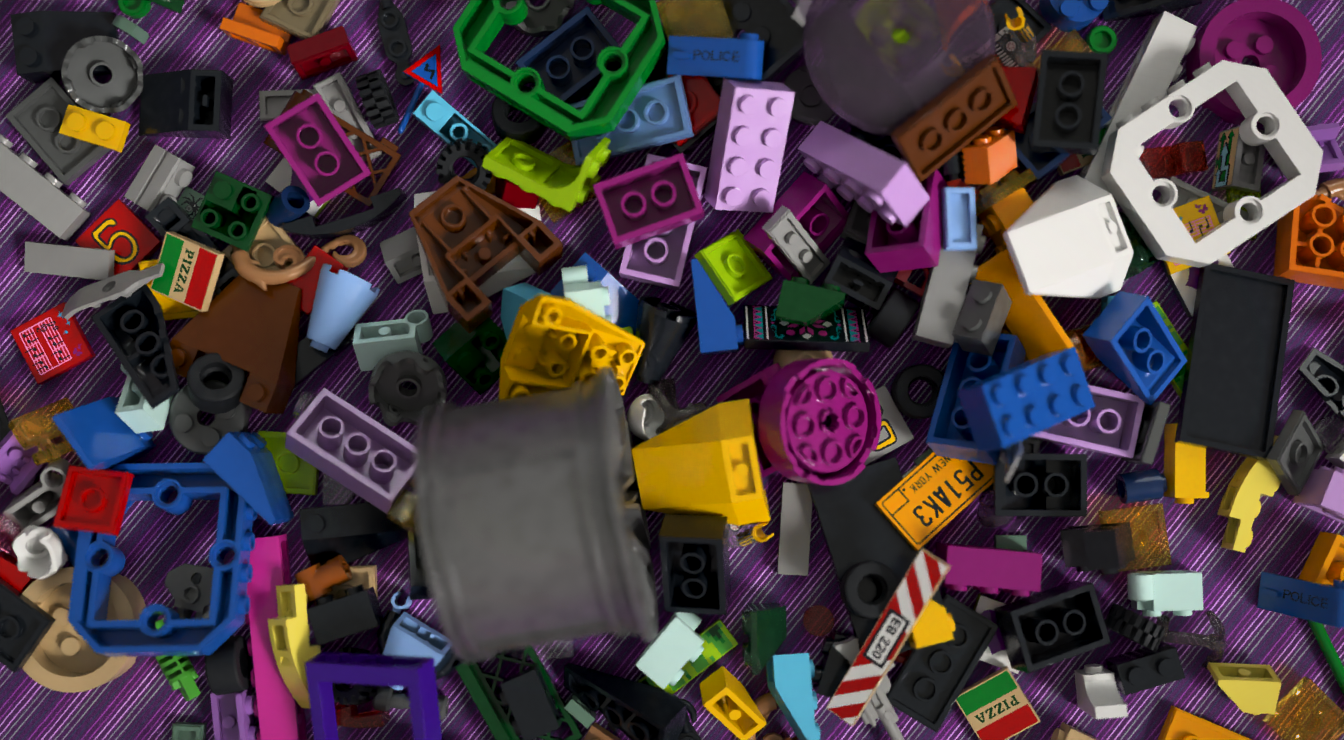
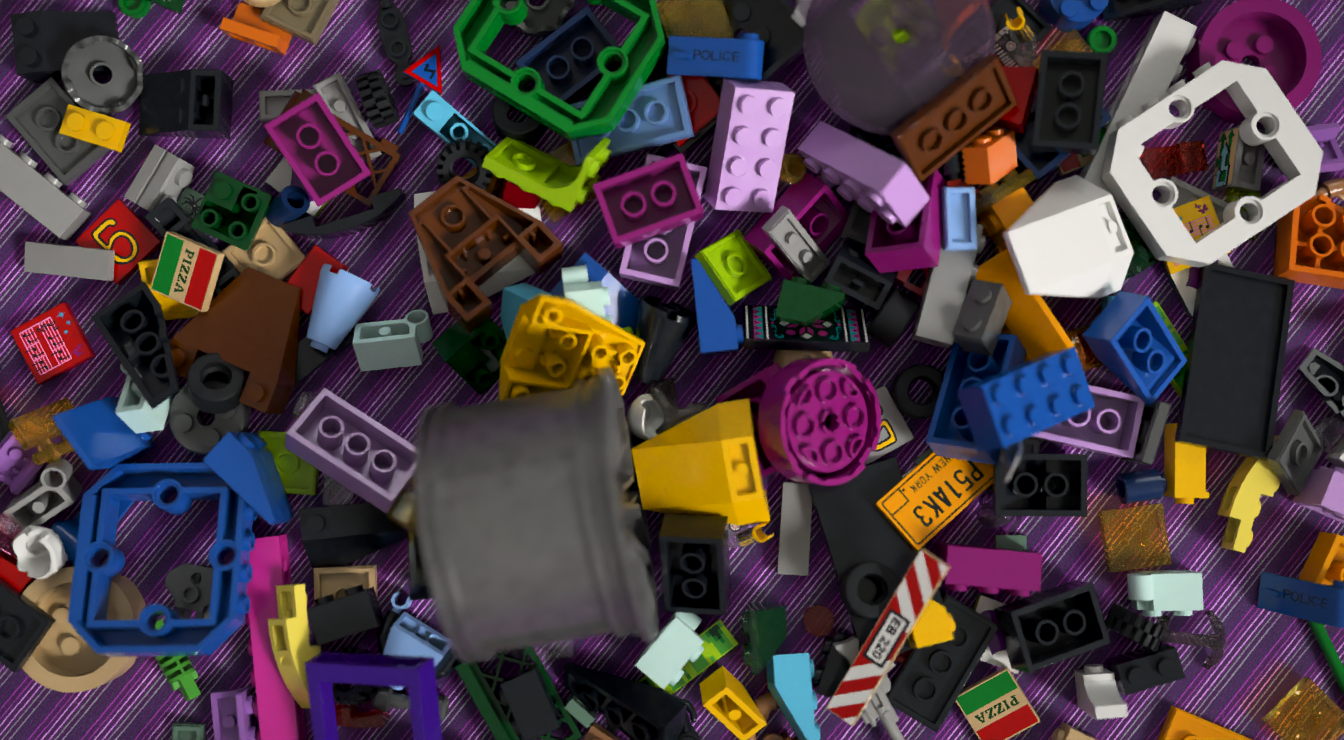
(93, 500): red tile -> none
(110, 289): light grey piece -> none
(130, 29): sand green tile -> none
(229, 667): black tyre -> none
(300, 265): medium nougat plant -> none
(321, 579): dark orange piece -> none
(322, 53): dark red slope -> none
(401, 403): dark grey plate -> none
(402, 255): light grey panel -> none
(792, 169): none -> clear yellow cone
(807, 104): dark grey tile -> none
(1098, 547): black brick -> none
(1249, 686): light yellow slope -> none

